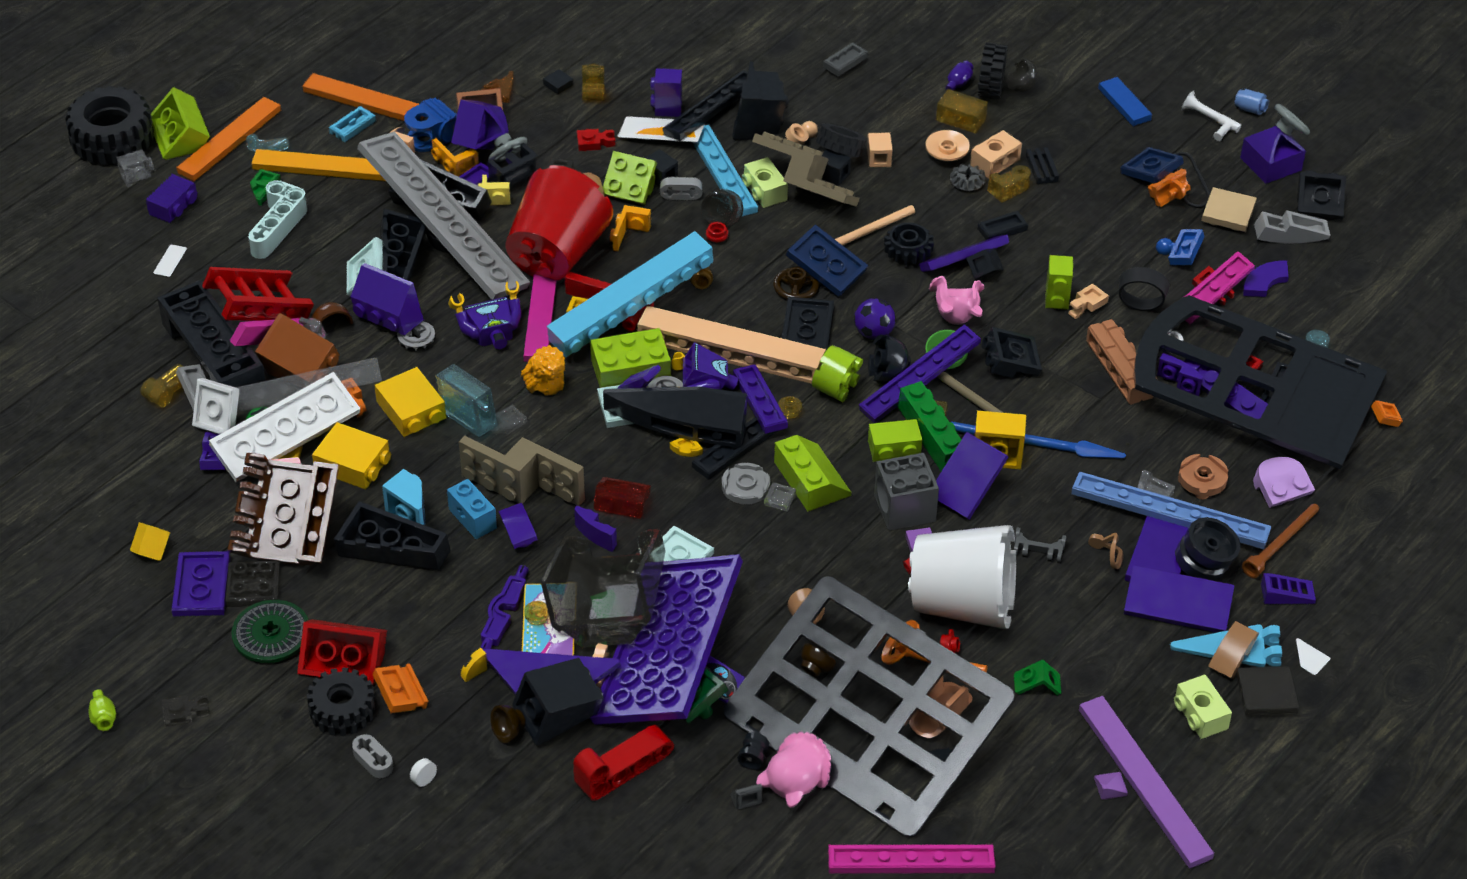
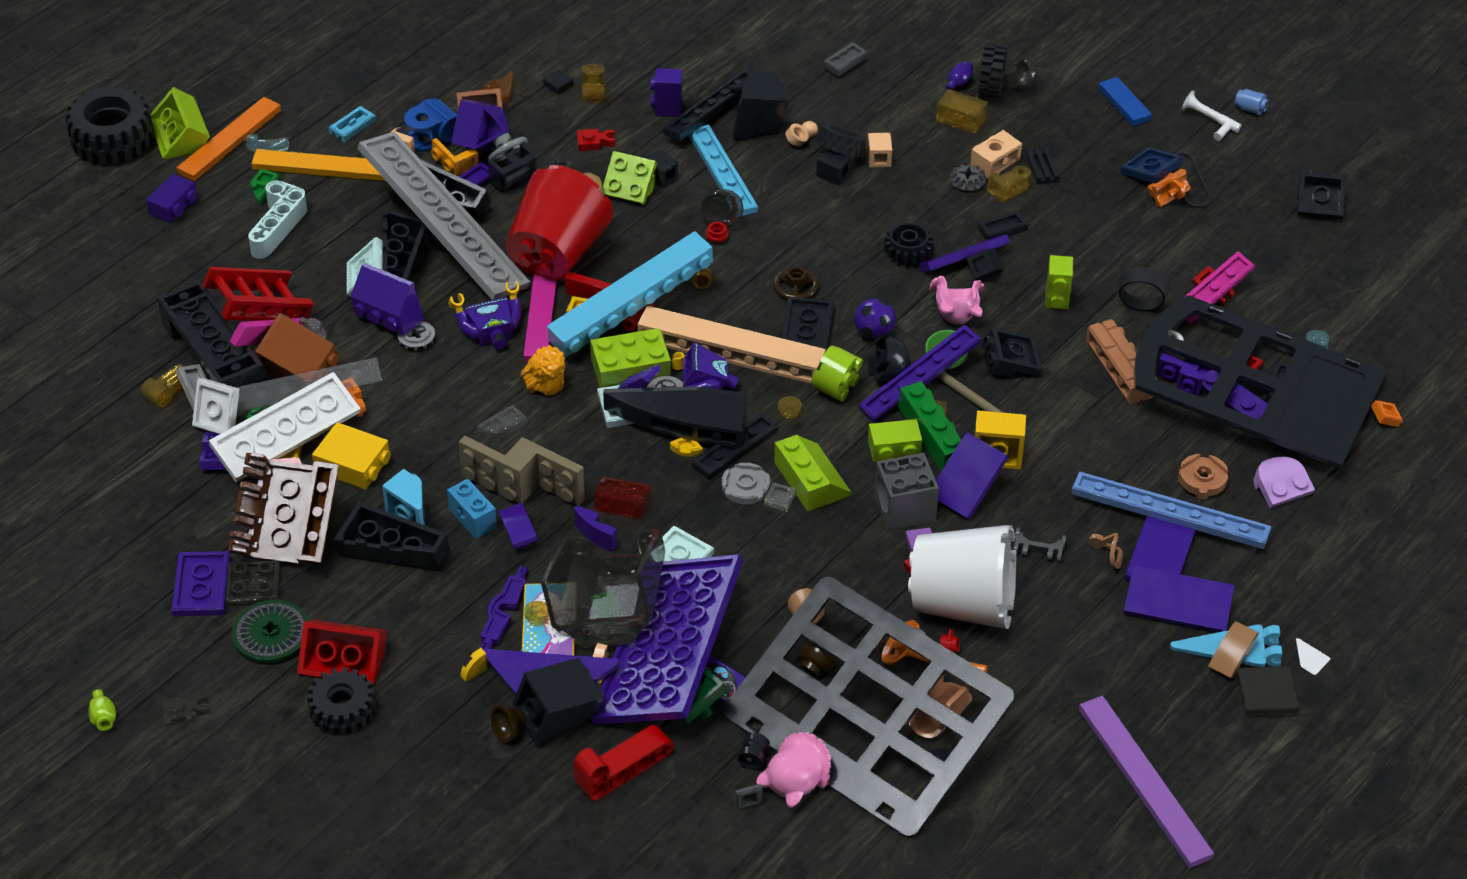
(134, 167): clear brick -> none
(149, 541): yellow panel -> none
(170, 260): white sticker -> none
(330, 308): reddish brown helmet -> none
(358, 96): orange tile -> none
(377, 752): light grey beam -> none
(400, 688): orange plate -> none
(410, 401): yellow brick -> none
(423, 772): white tile -> none
(467, 400): clear light blue brick -> none
(498, 191): light yellow bracket -> none
(630, 218): light orange bracket -> none
(652, 129): white sticker -> none
(681, 188): light grey beam -> none
(760, 399): dark purple tile -> none
(765, 182): yellowish green brick -> none
(806, 168): dark tan bracket -> none
(827, 260): dark blue plate -> none
(878, 224): light nougat bar -> none
(911, 859): dark pink tile -> none
(947, 145): light nougat dish -> none
(1036, 675): green bracket -> none
(1082, 448): blue piece -> none
(1088, 298): light nougat plate -> none
(1110, 785): medium lavender slope -> none
(1149, 483): clear tile -> none
(1184, 249): blue plate -> none
(1202, 706): yellowish green brick -> none
(1207, 549): black wheel -> none
(1229, 209): tan tile -> none
(1255, 565): dark orange piece -> none
(1264, 277): dark purple tile -> none
(1273, 592): dark purple slope -> none
(1274, 151): dark purple piece -> none
(1290, 228): light grey slope -> none

